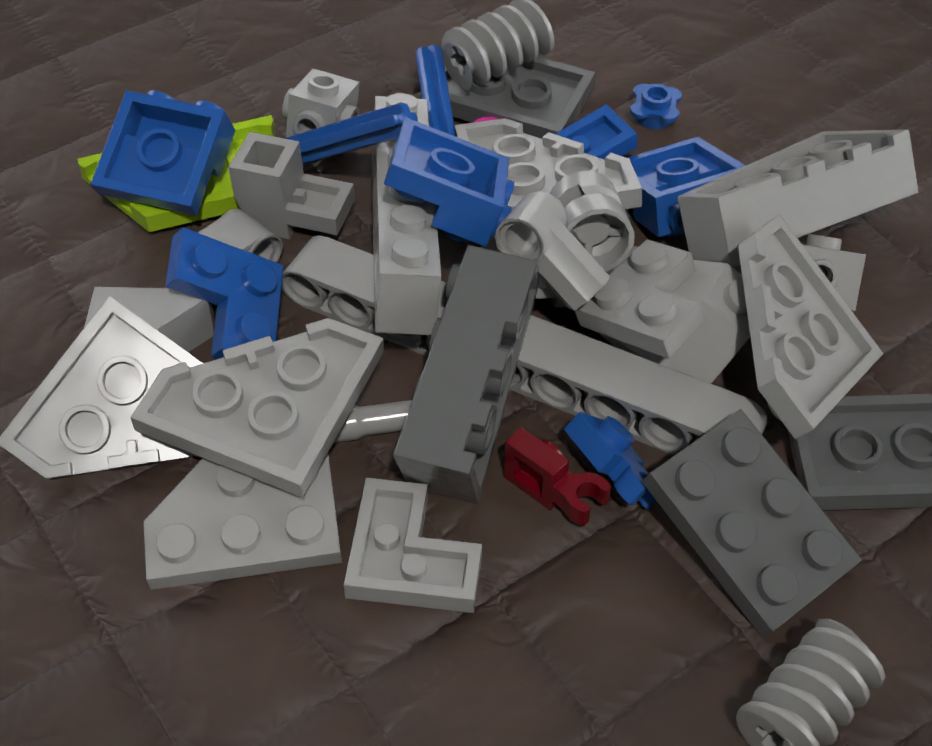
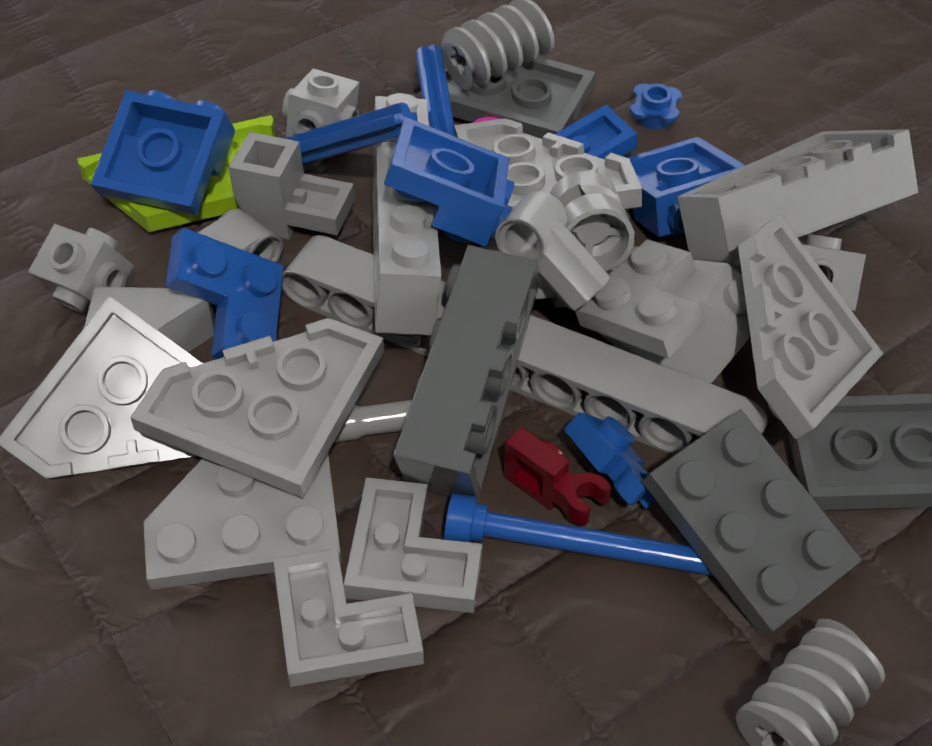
(91, 265): none -> light grey brick
(339, 639): none -> light grey plate
(472, 522): none -> blue piece

